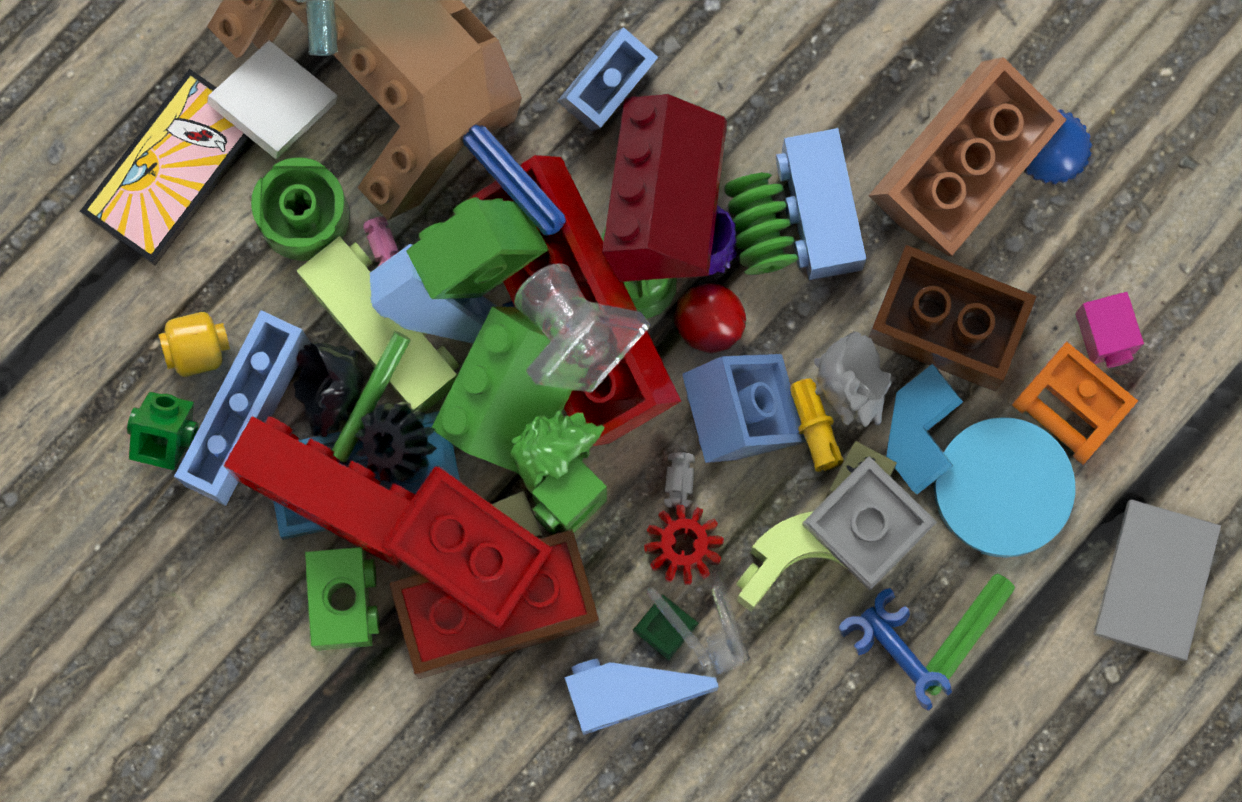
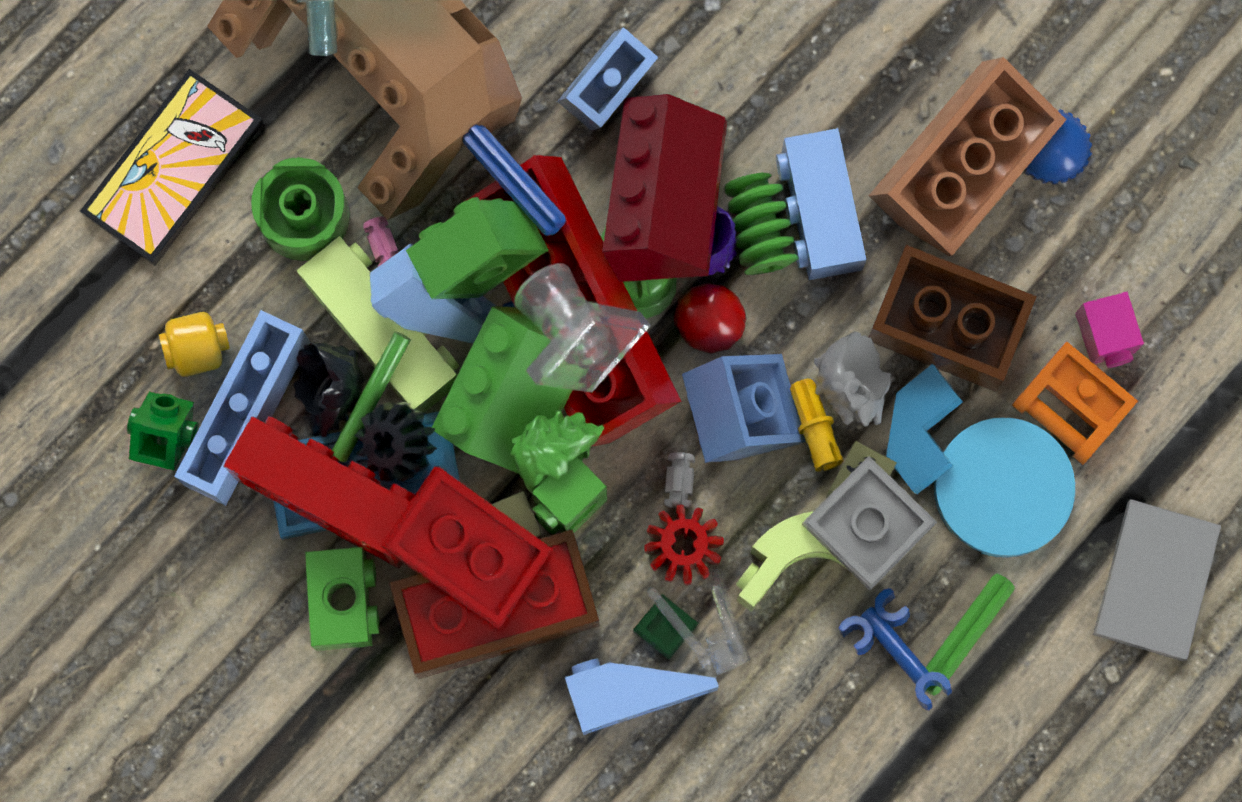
(272, 99): white tile -> none

